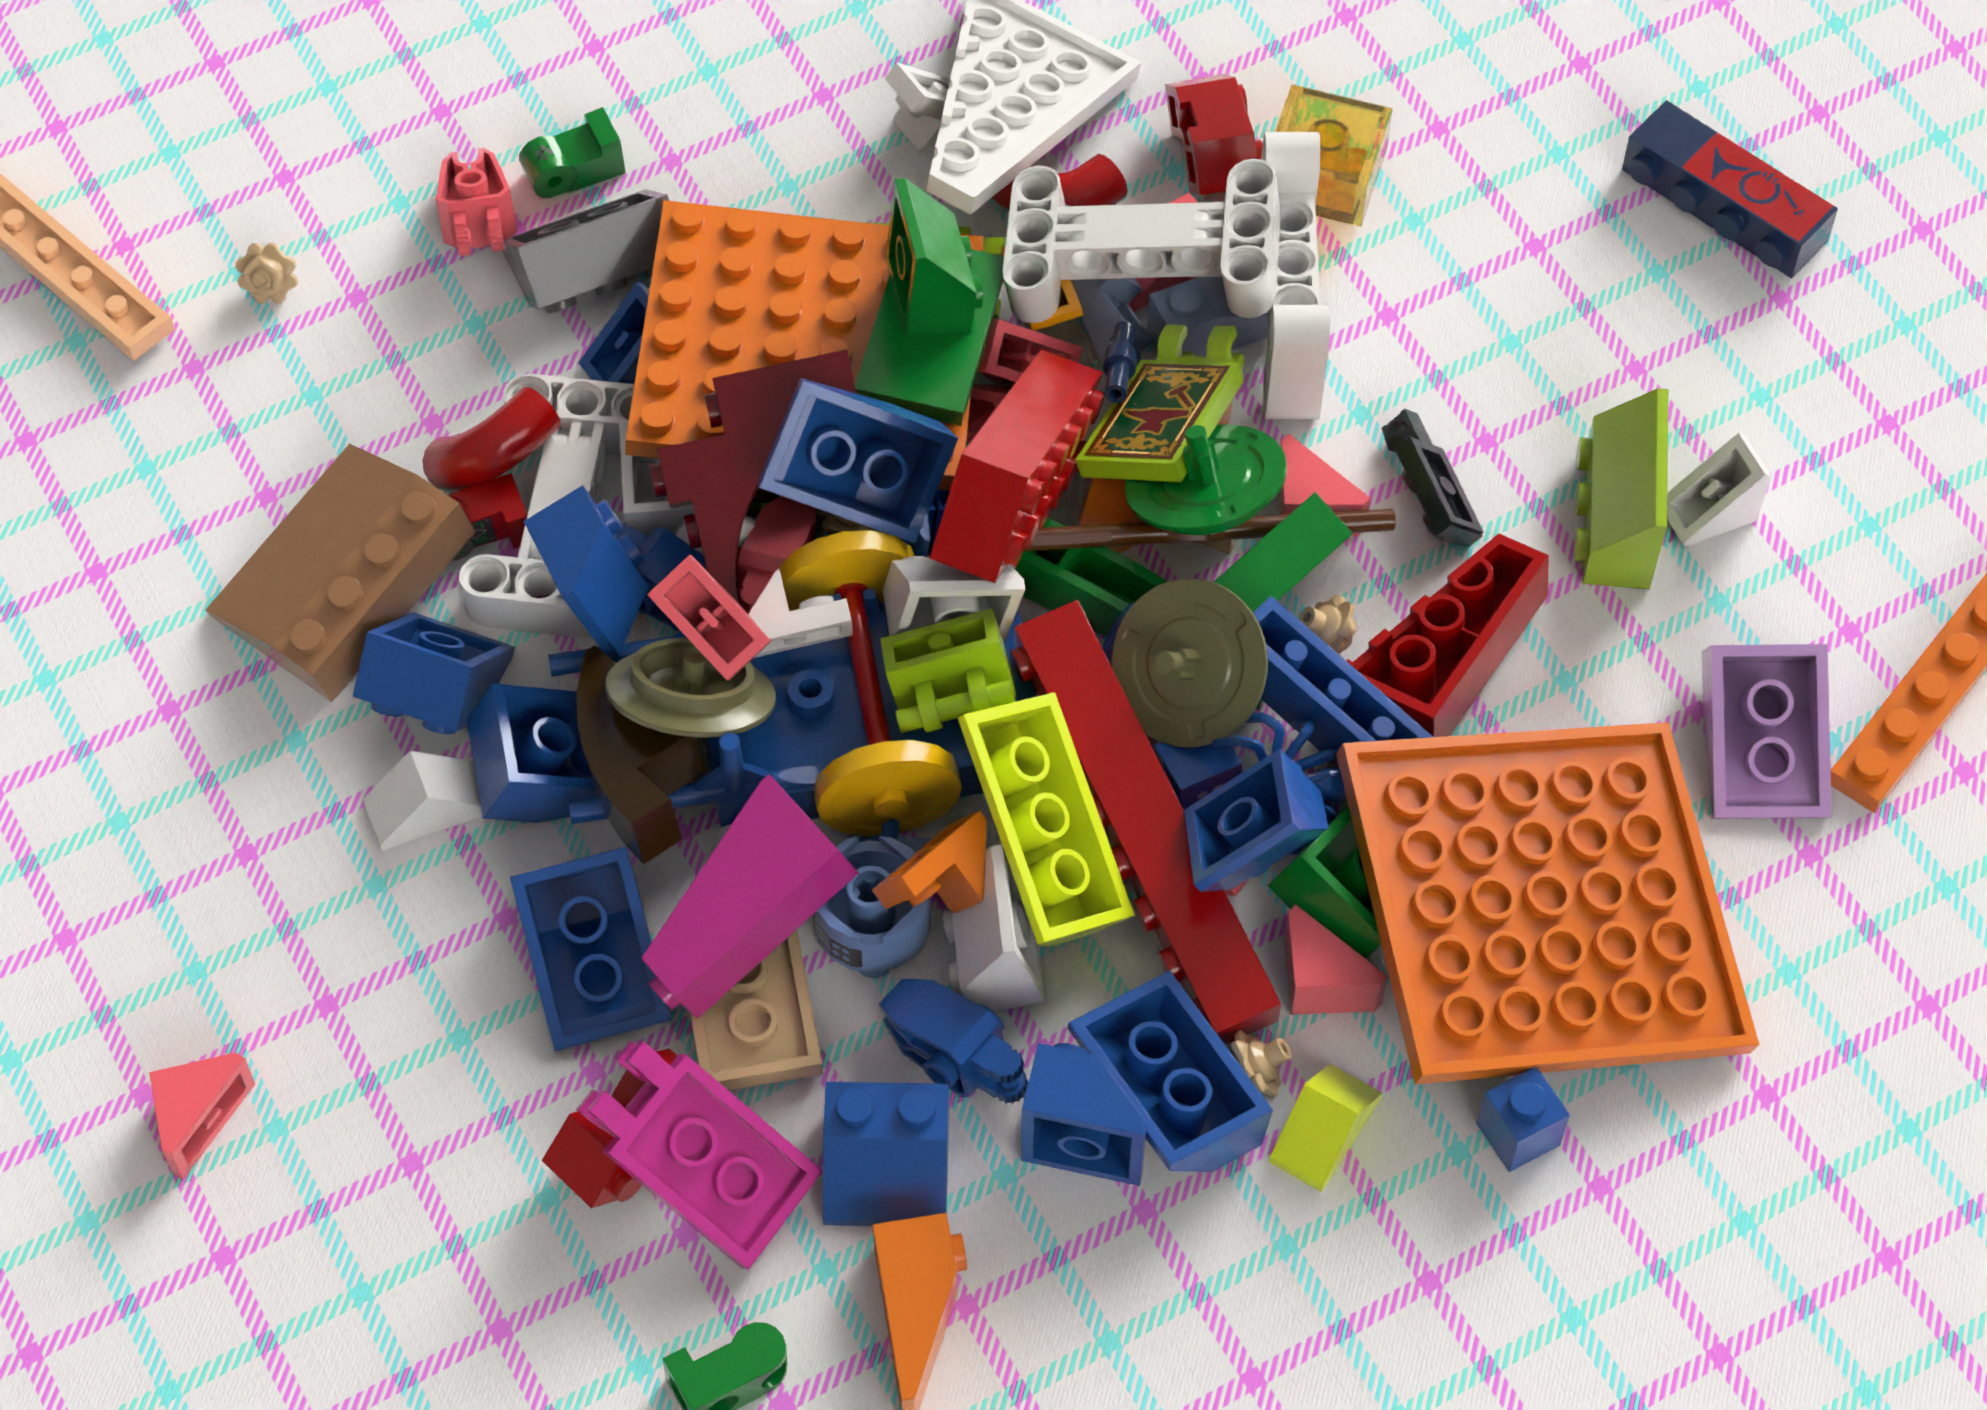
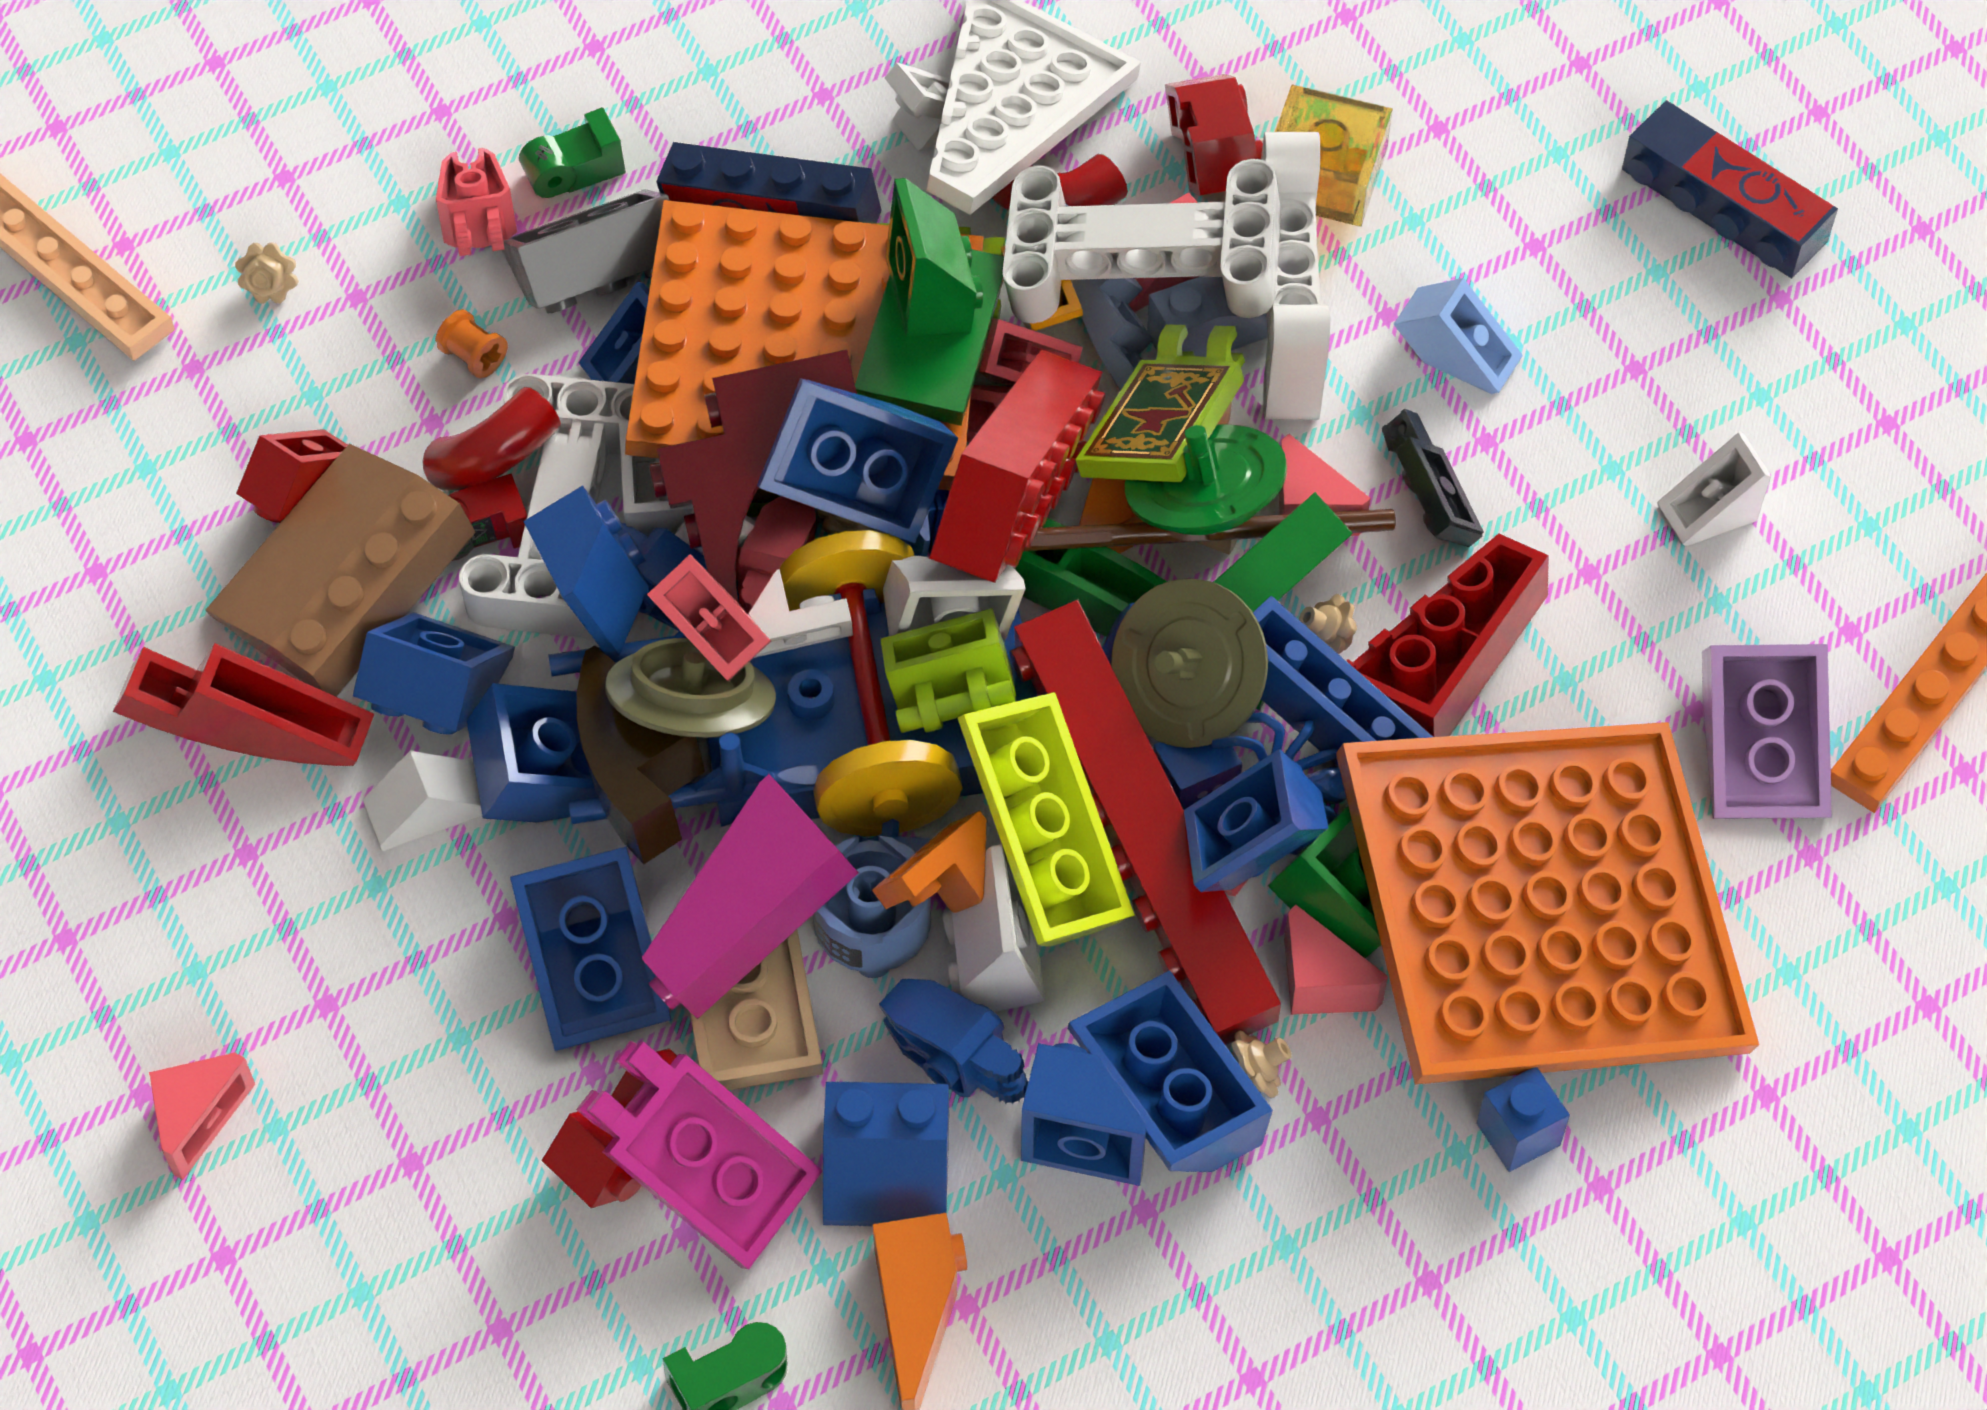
(243, 708): none -> red slope
(285, 469): none -> red slope
(471, 343): none -> orange bush
(769, 183): none -> dark blue brick
(1120, 362): dark blue bar -> none
(1323, 1125): neon yellow slope -> none
(1458, 335): none -> light blue slope
(1623, 492): lime slope -> none

